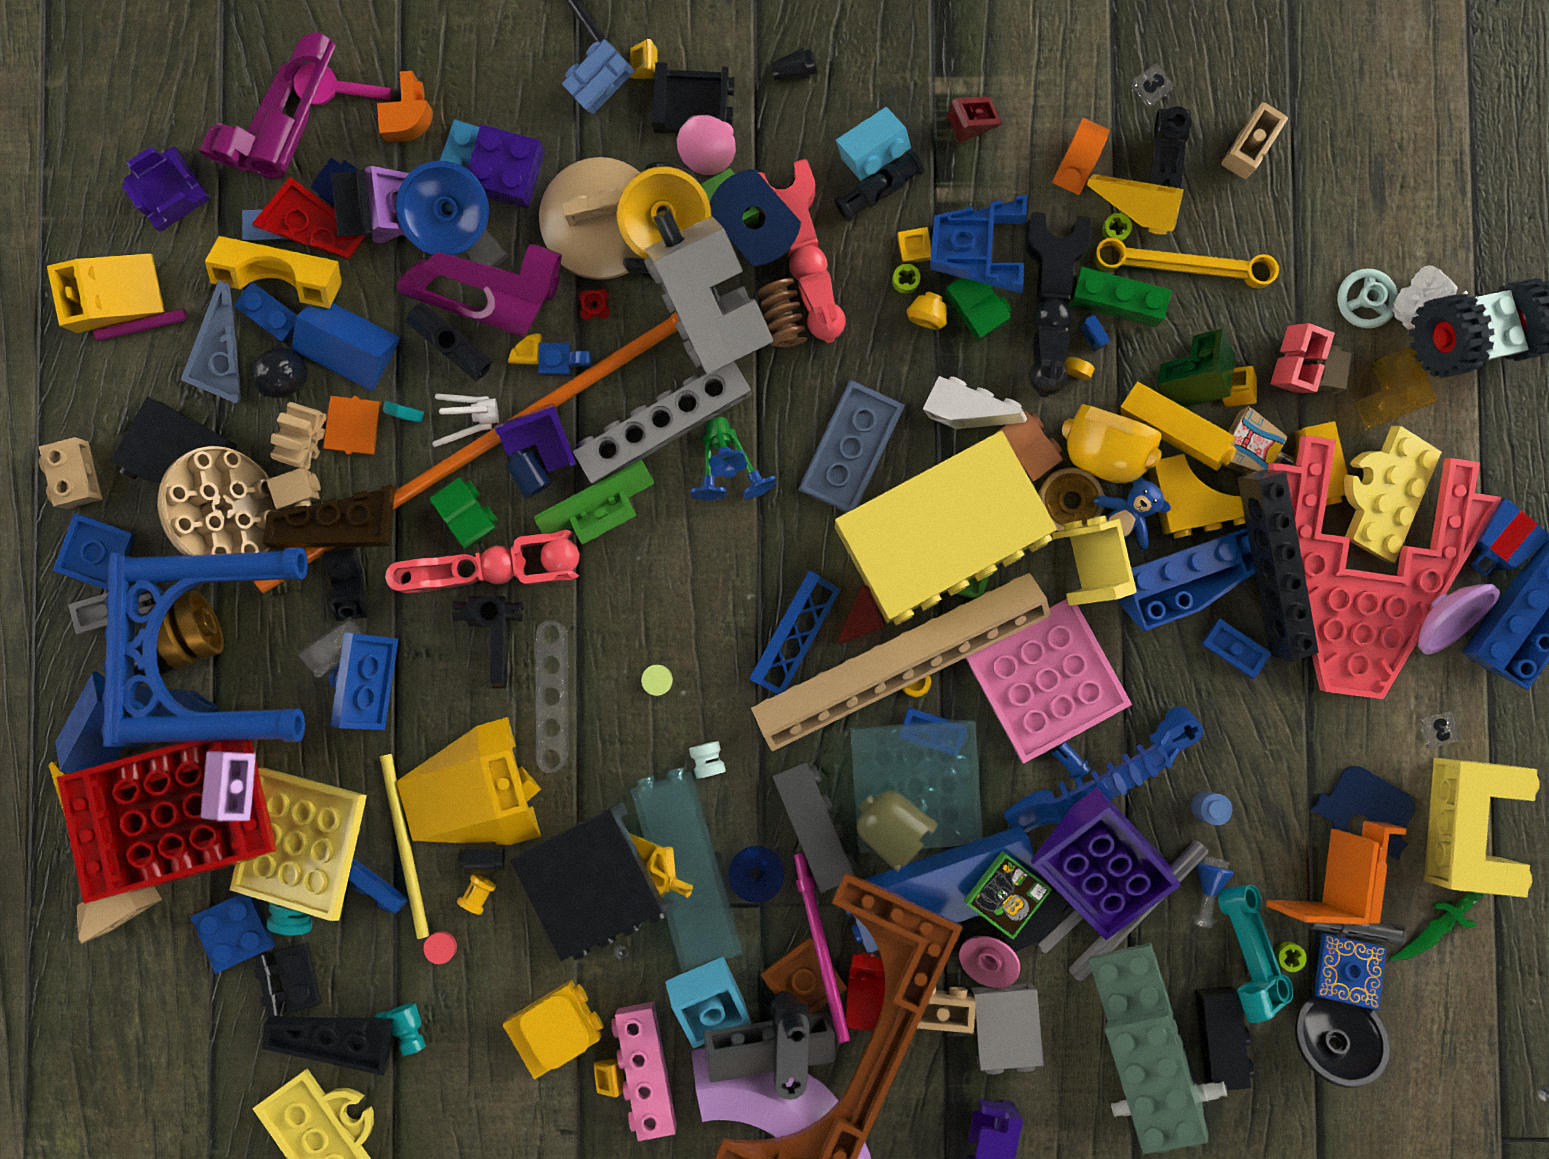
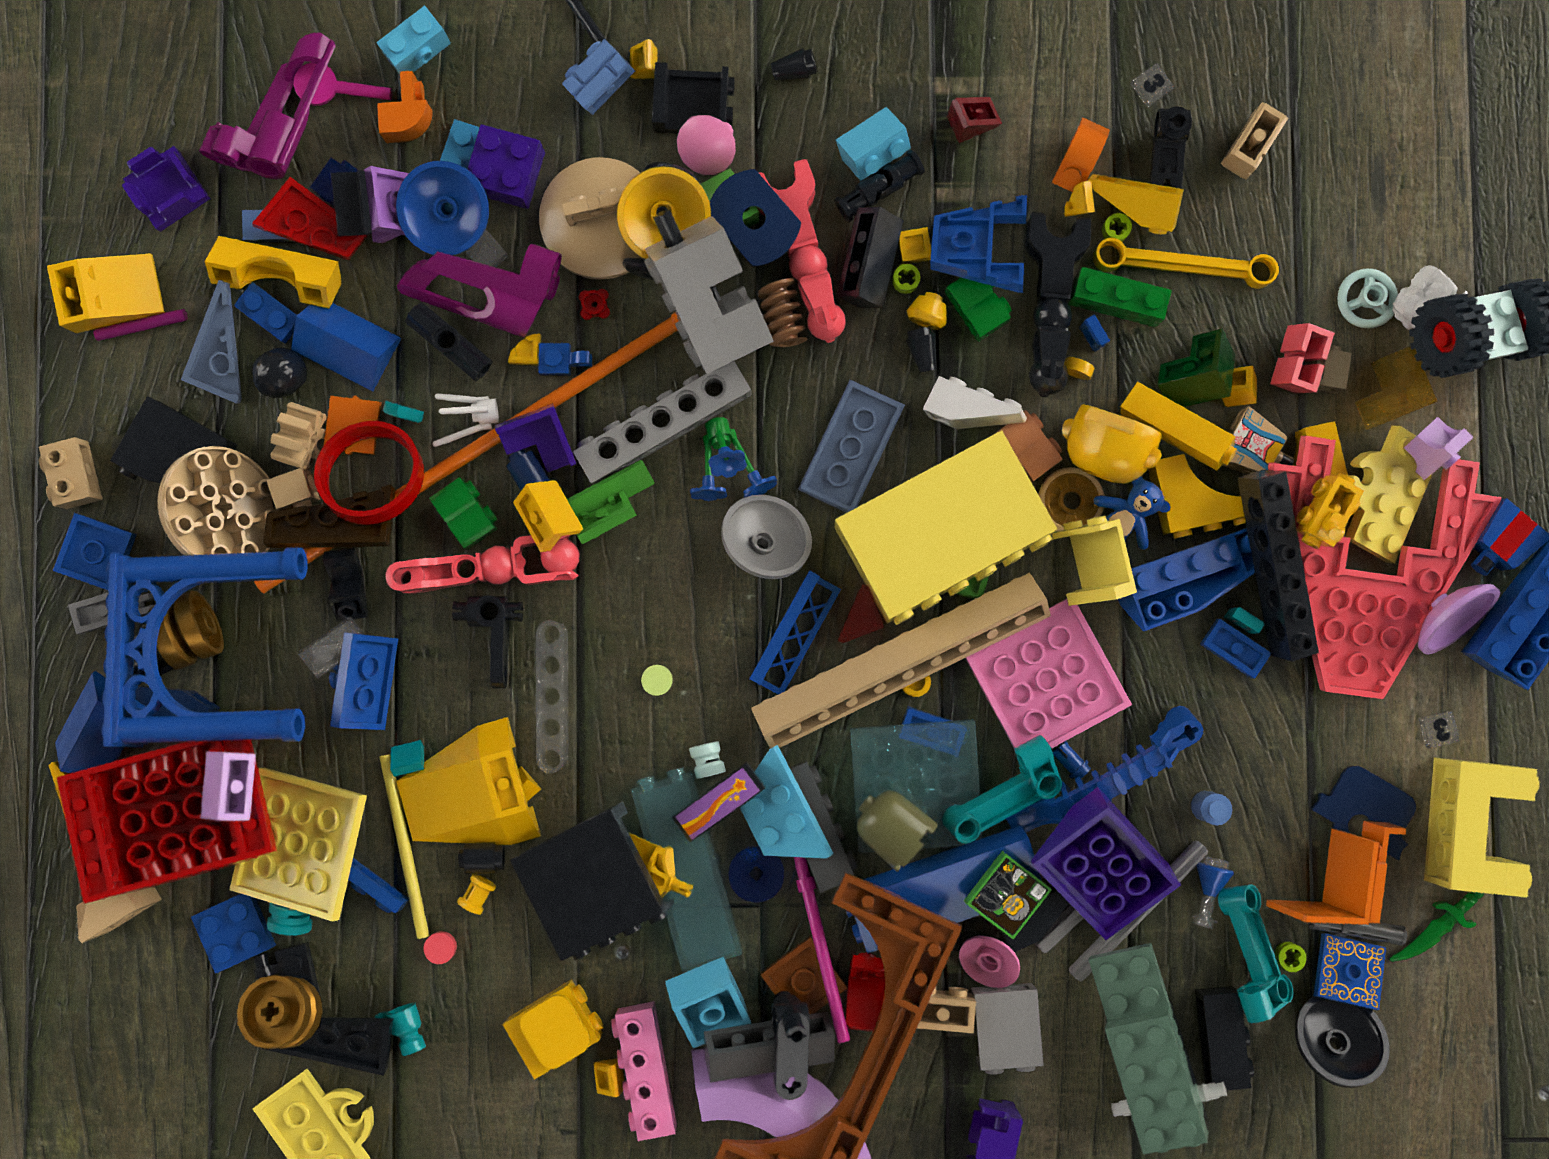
(279, 1012): none -> pearl gold wheel
(349, 436): none -> red piece
(407, 758): none -> teal tile
(414, 41): none -> medium azure brick
(546, 513): none -> yellow panel
(719, 802): none -> slope
(775, 527): none -> light grey dish
(781, 814): none -> medium azure wing
(870, 257): none -> black brick
(923, 348): none -> black cone
(1011, 796): none -> teal piece
(1080, 200): none -> yellow tile
(1244, 620): none -> teal tile
(1325, 520): none -> yellow brick
(1436, 447): none -> lavender brick

